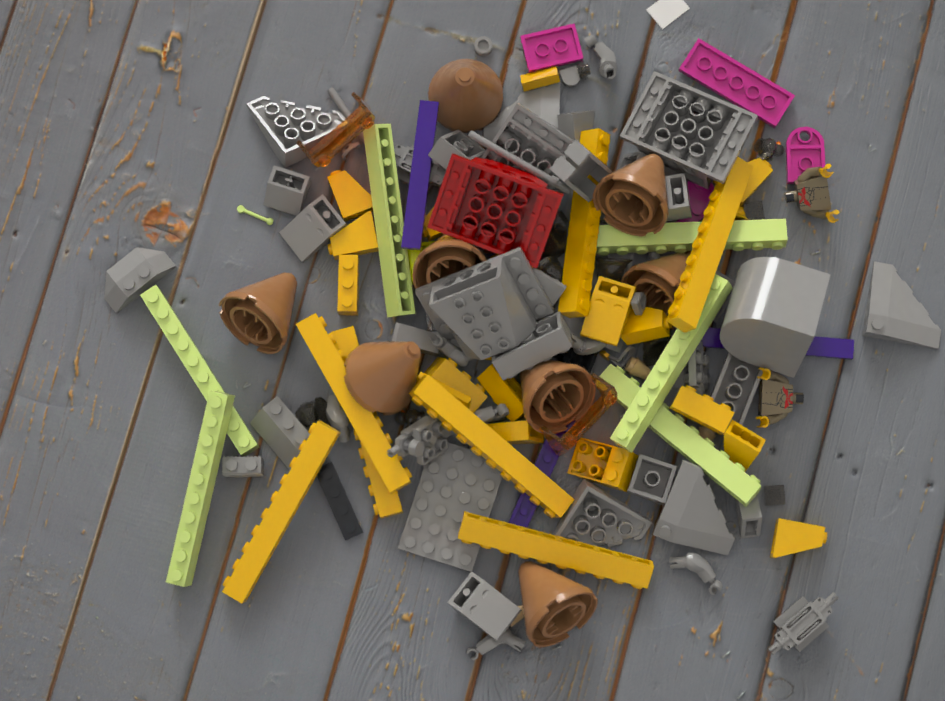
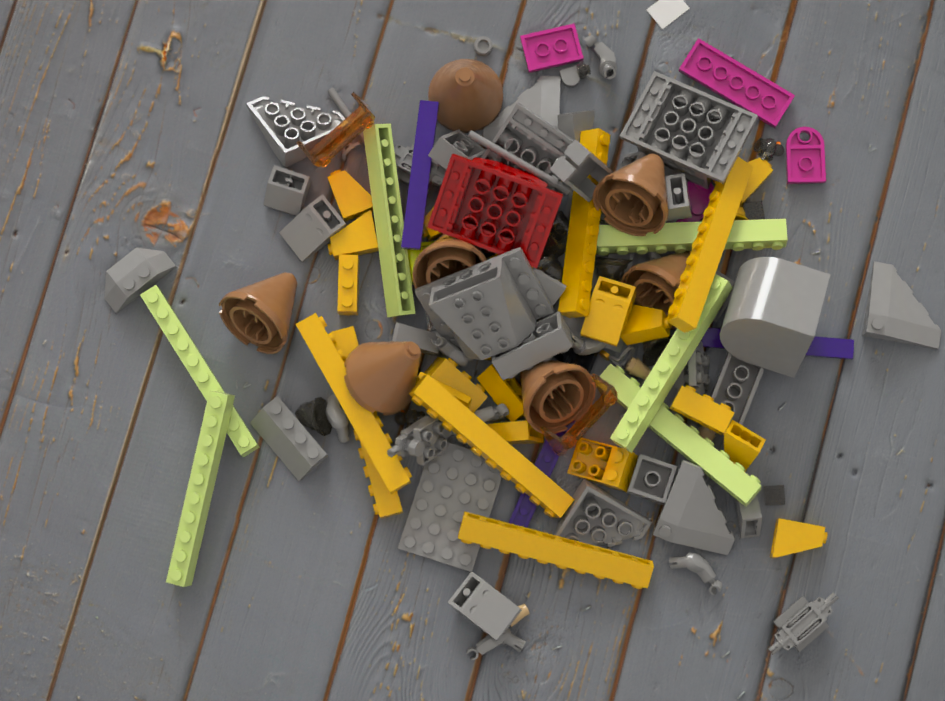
(241, 209): yellowish green hinge -> none
(243, 466): light grey brick -> none
(281, 511): yellow brick -> none
(339, 501): black plate -> none
(539, 78): yellow slope -> none
(552, 604): medium nougat cone -> none
(638, 303): light grey tile -> none
(775, 397): dark tan torso -> none
(813, 193): dark tan torso -> none

